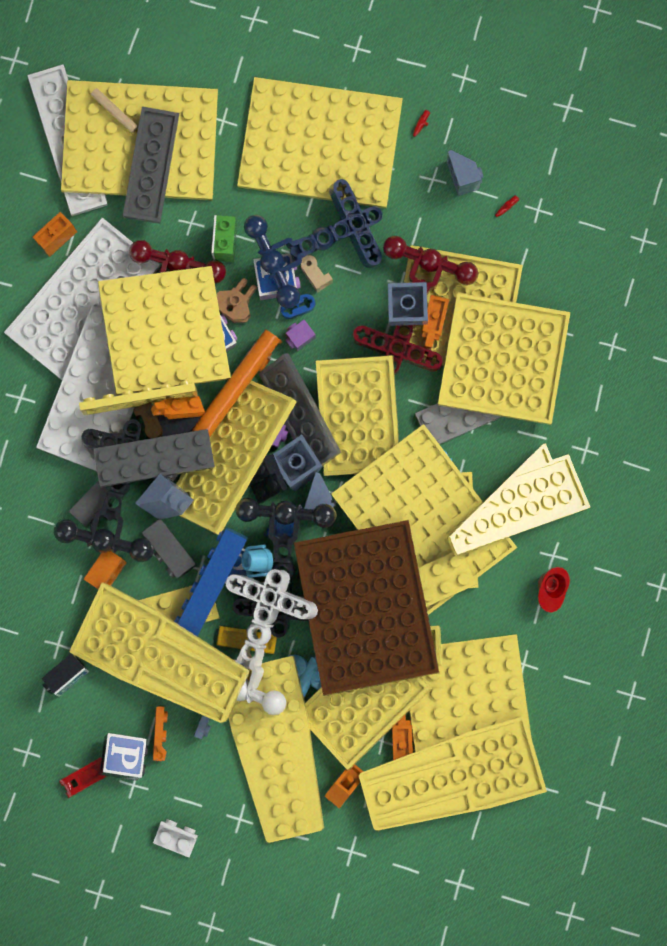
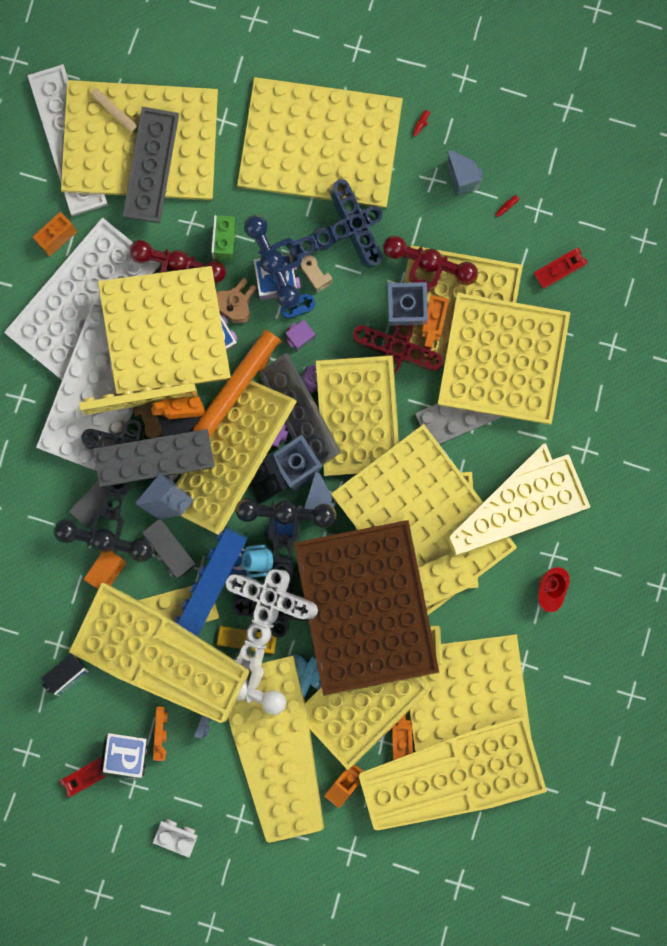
(309, 377): none -> medium lavender head
(560, 268): none -> red plate

